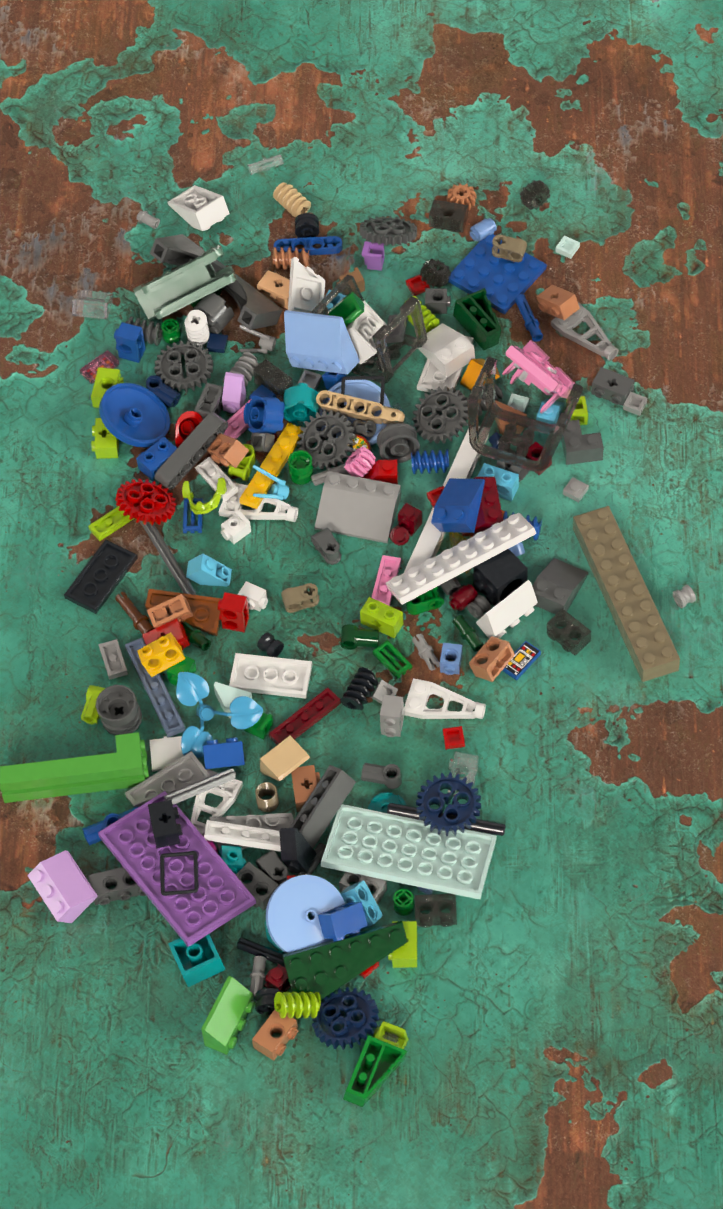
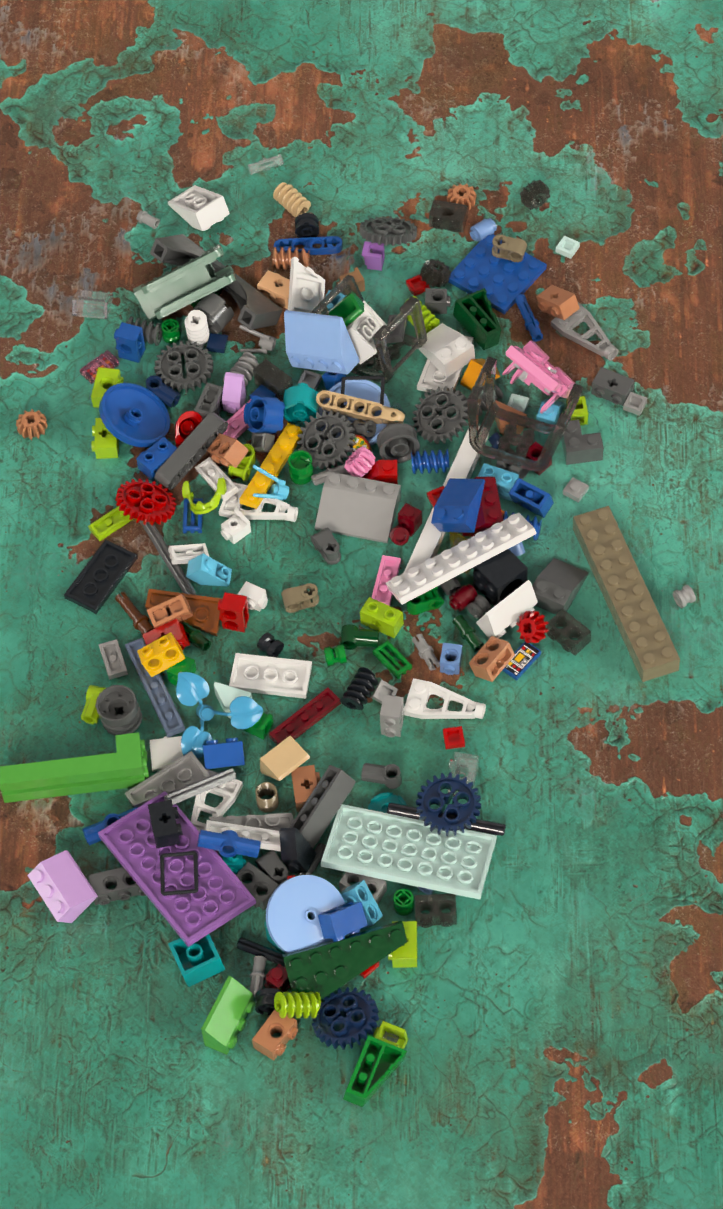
(31, 424): none -> nougat gear
(183, 558): none -> white tile
(228, 843): none -> blue piece
(339, 652): none -> green wheel
(531, 497): none -> blue brick
(532, 626): none -> red gear

